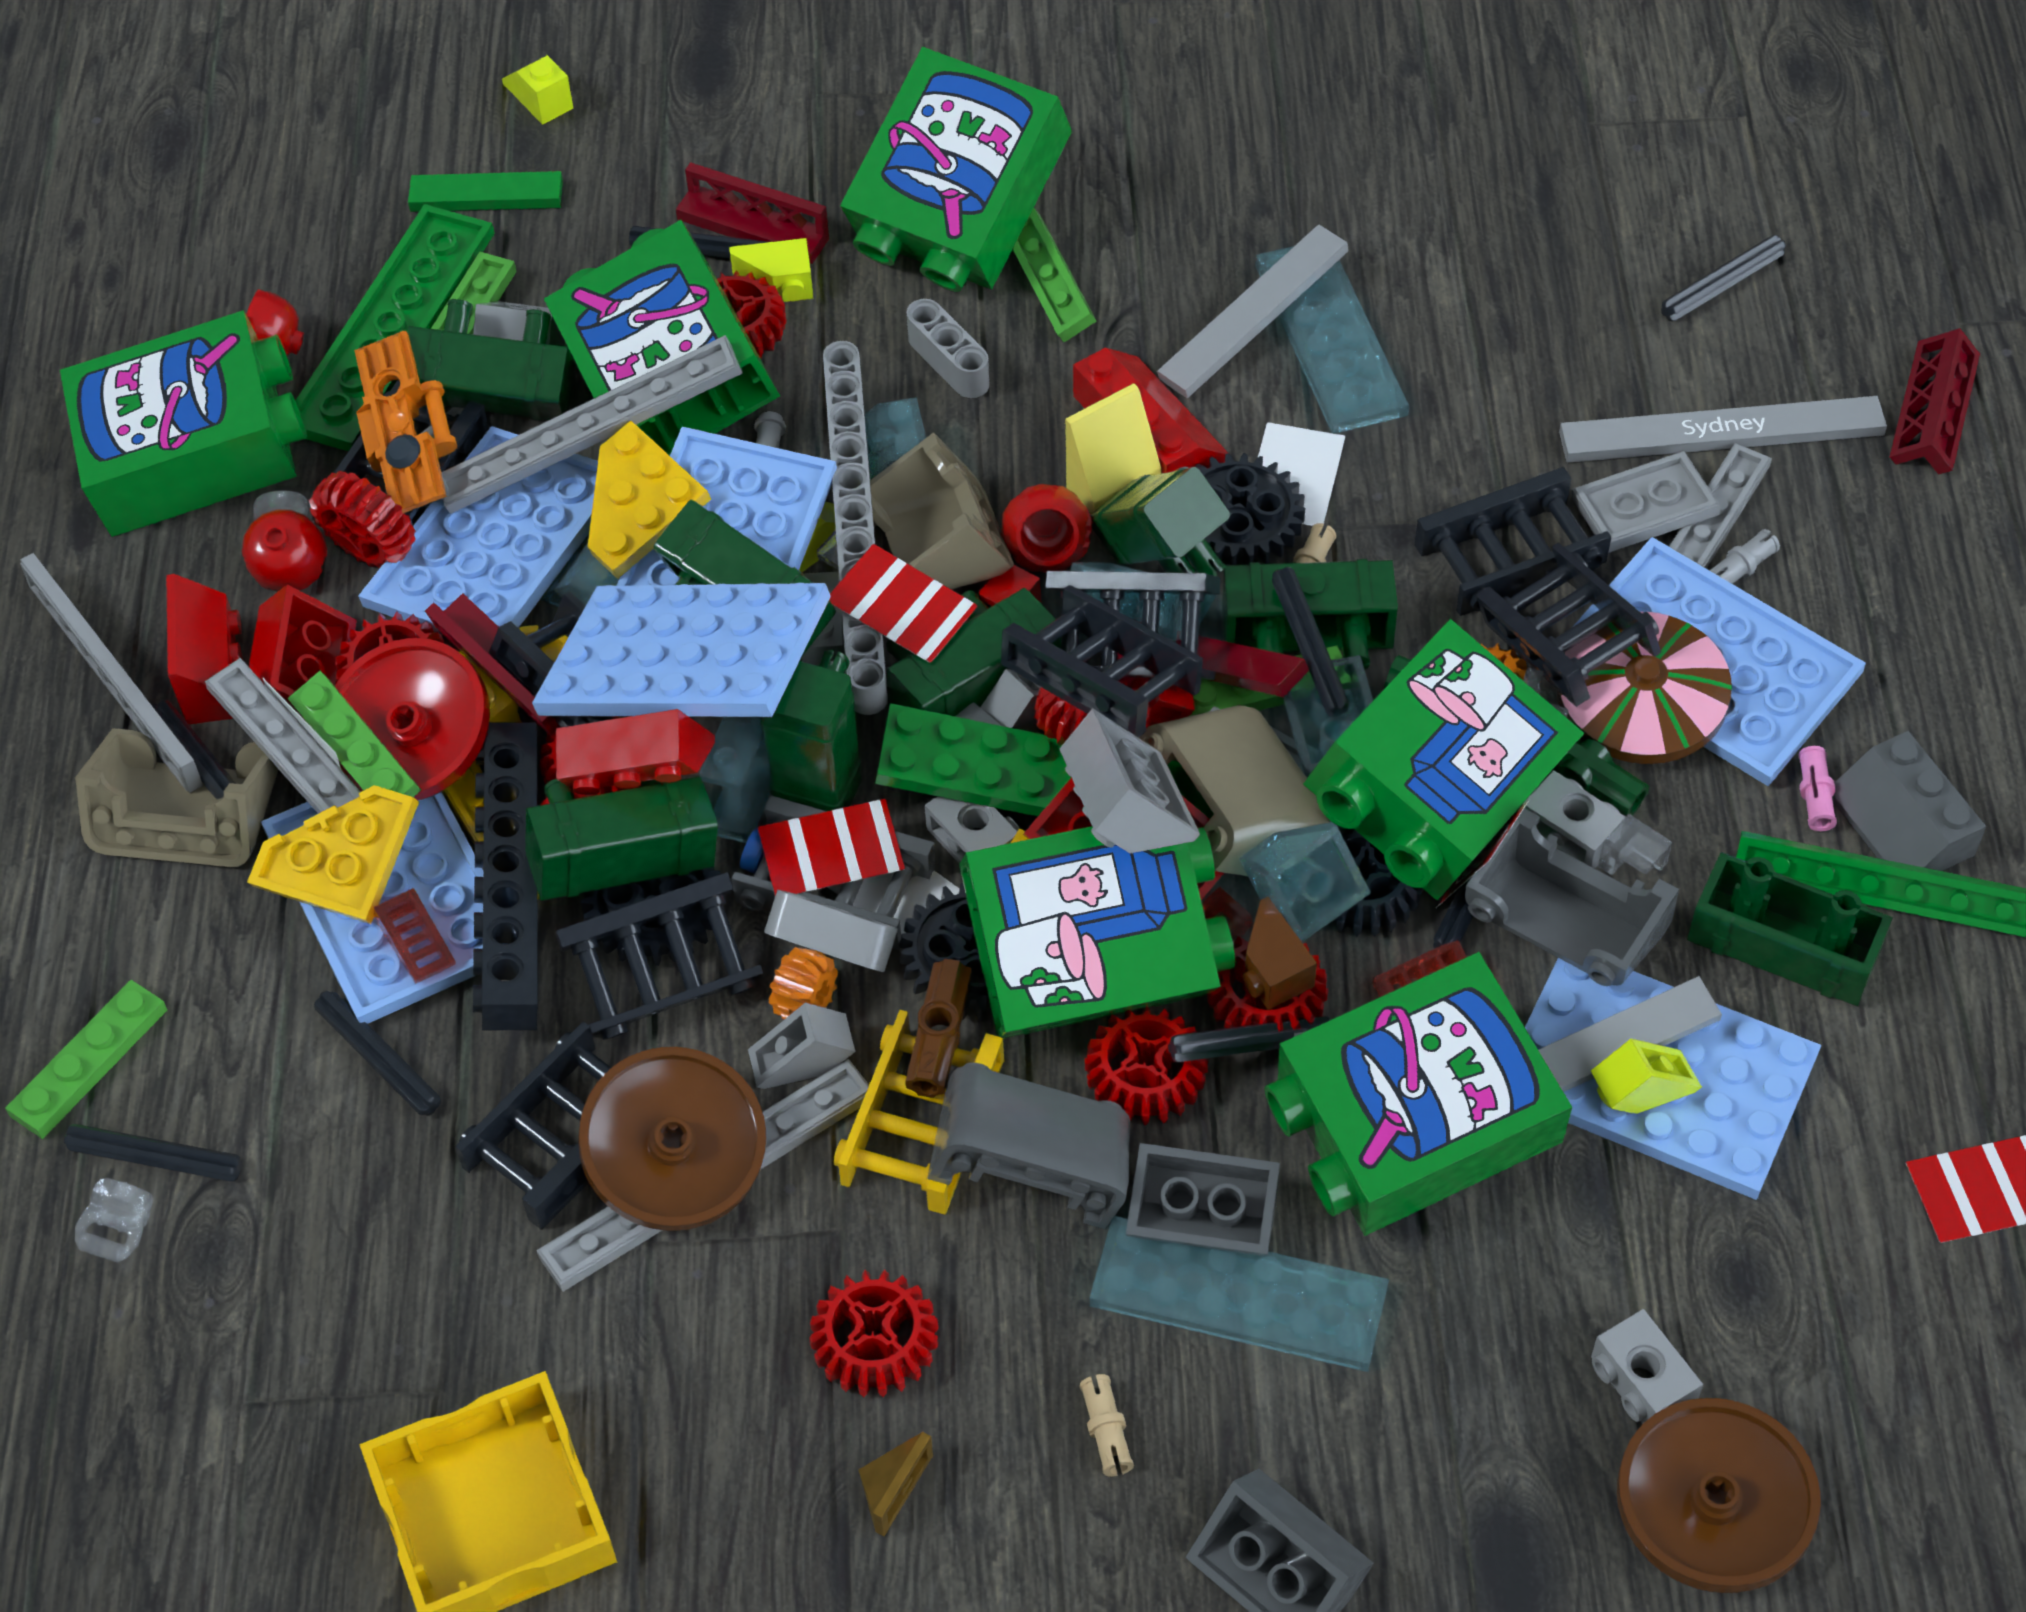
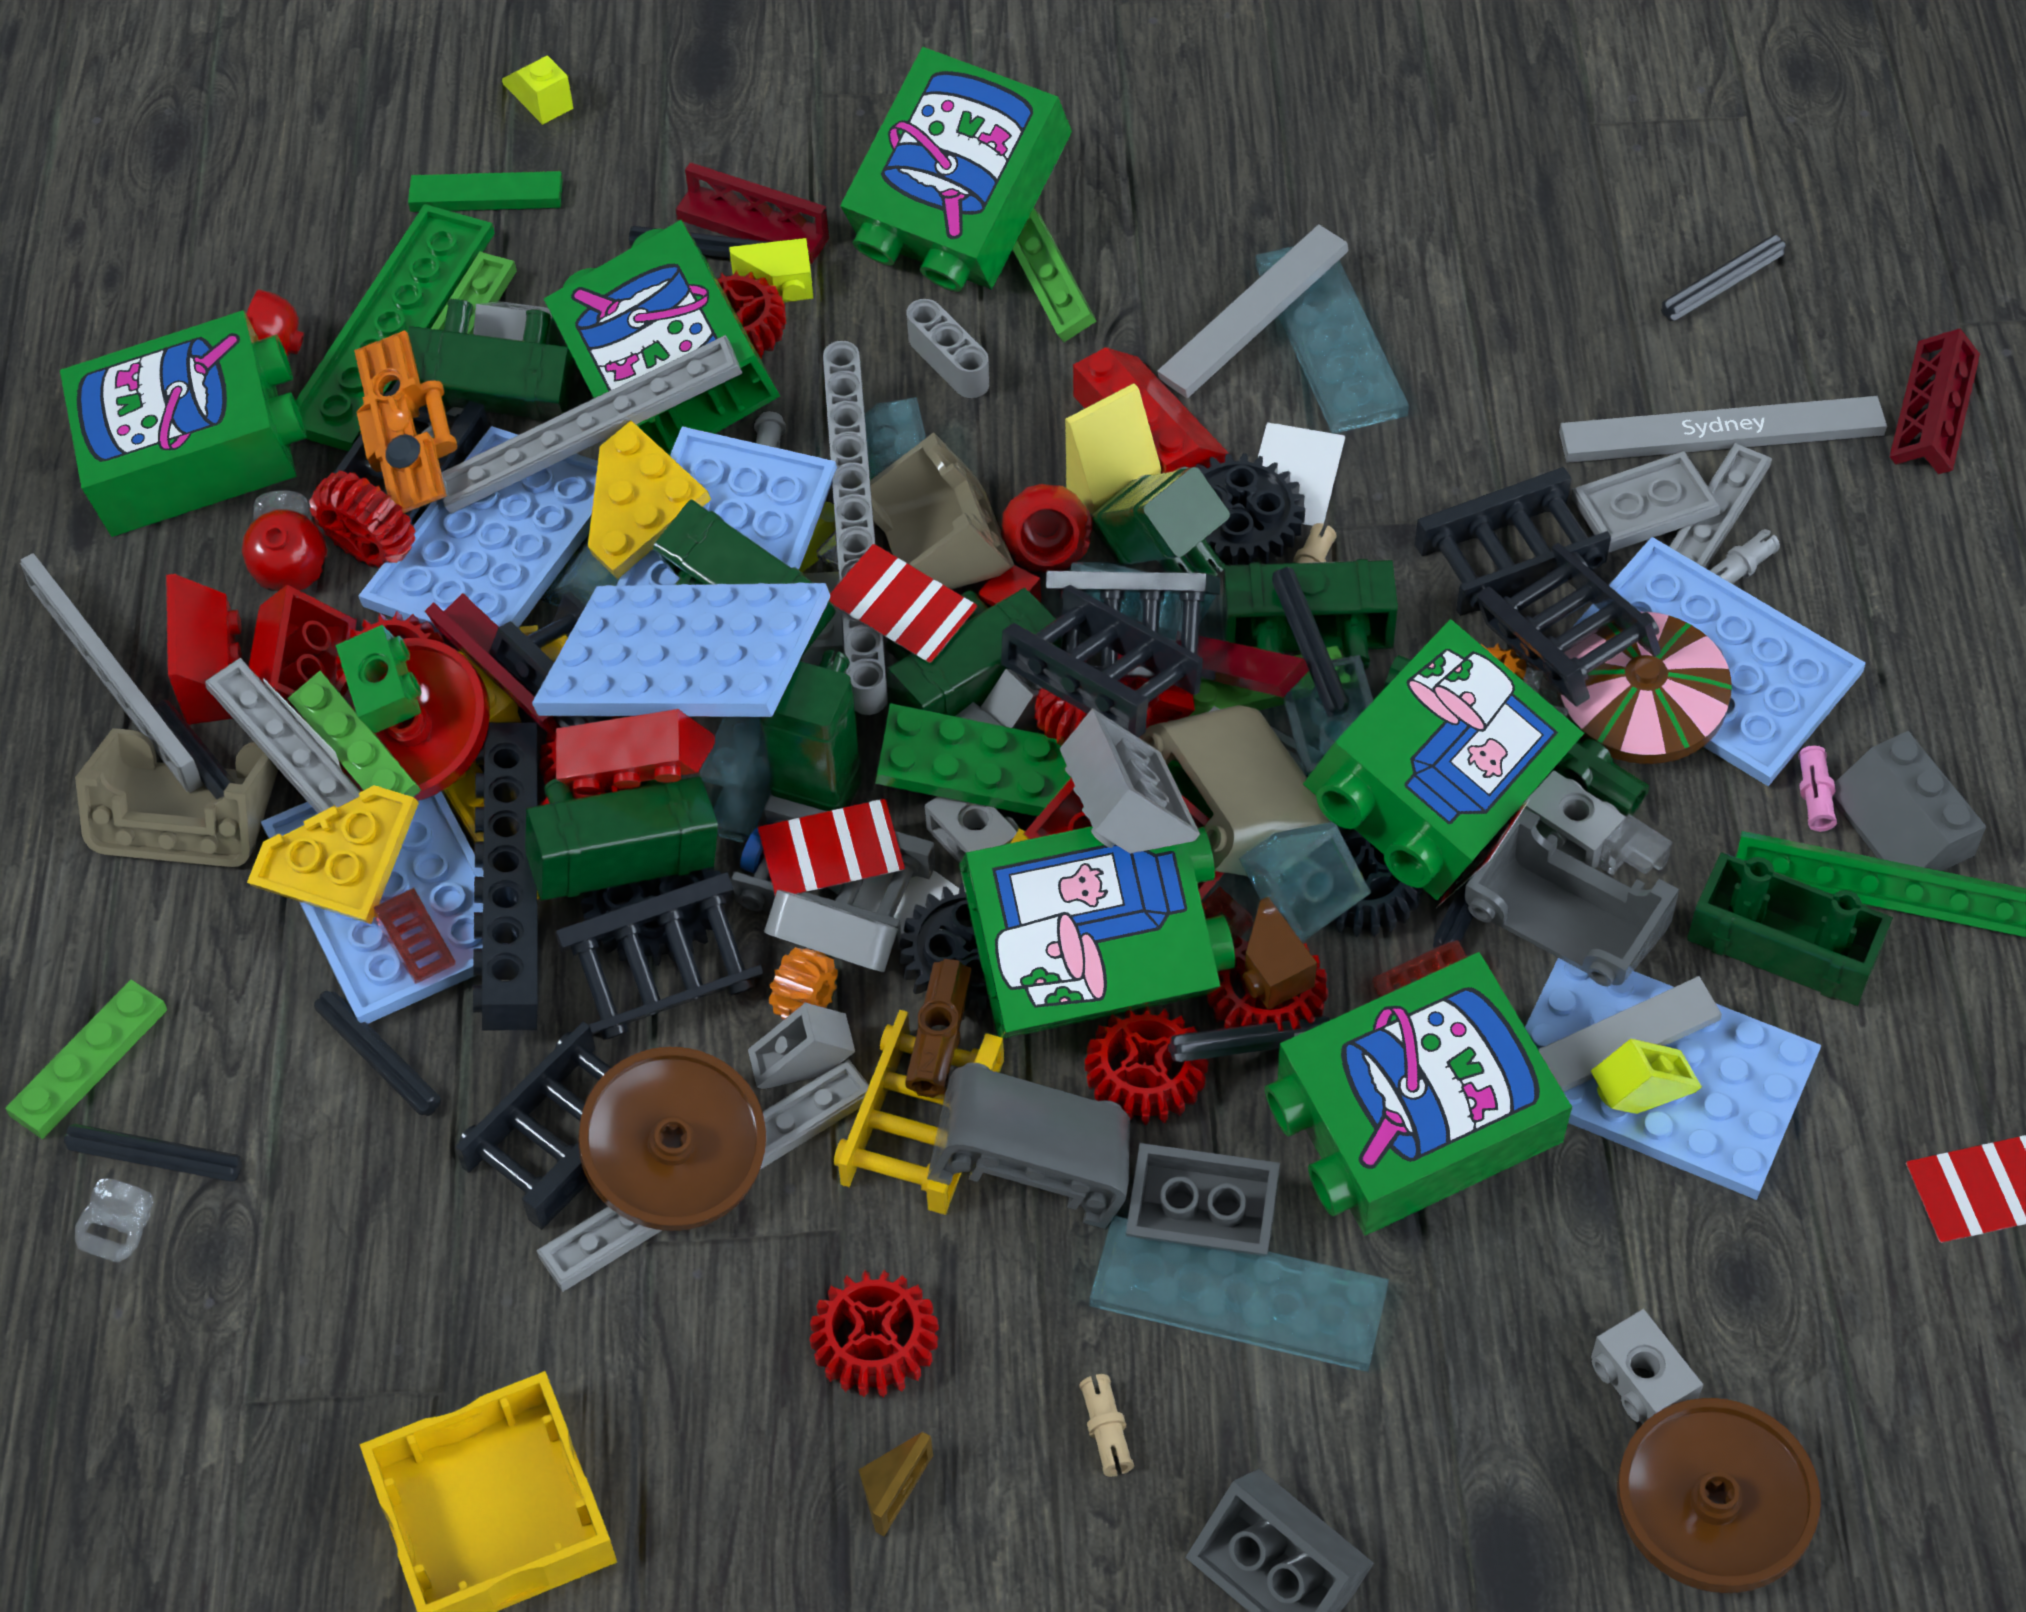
(364, 662): none -> green brick

